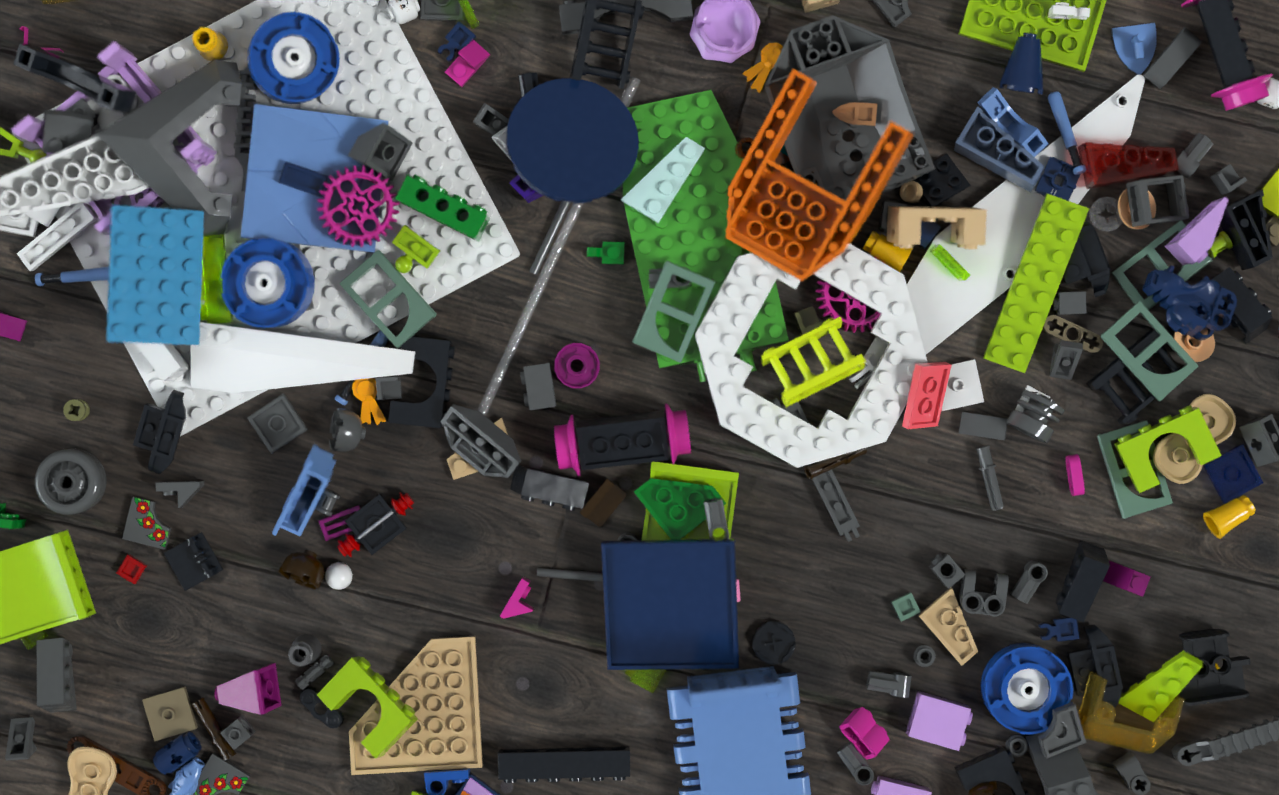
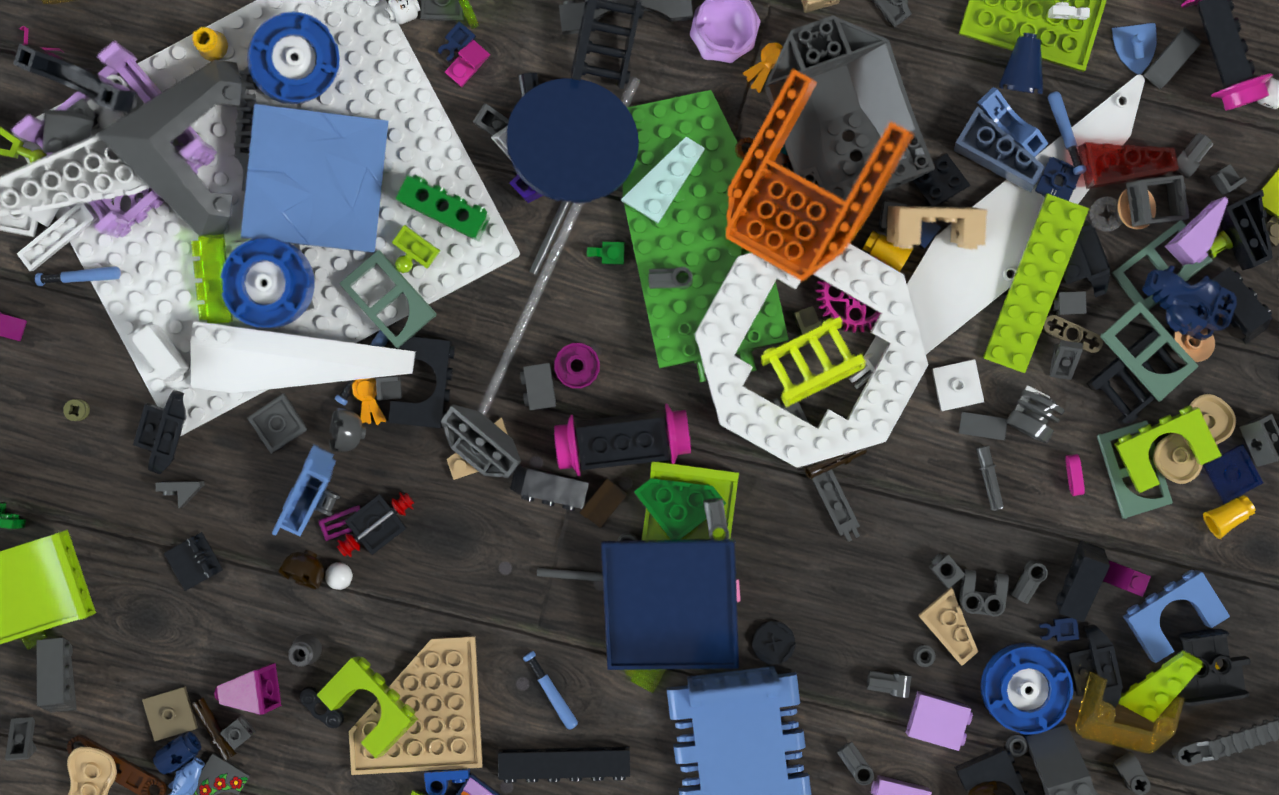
(87, 477): dark grey wheel -> none
(131, 569): red tile -> none
(144, 525): dark grey tile -> none
(155, 275): dark azure plate -> none
(302, 179): dark blue tile -> none
(314, 672): dark grey axle -> none
(379, 185): dark pink gear -> none
(381, 150): dark grey slope -> none
(515, 605): dark pink slope -> none
(552, 693): none -> medium blue piece
(647, 332): sand green window -> none
(857, 113): medium nougat plate -> none
(864, 733): dark pink brick -> none
(905, 606): sand green tile -> none
(911, 192): tan tile -> none
(926, 395): coral plate -> none
(949, 262): clear neon green tile -> none
(1063, 732): dark grey tile -> none
(1145, 618): none -> medium blue arch

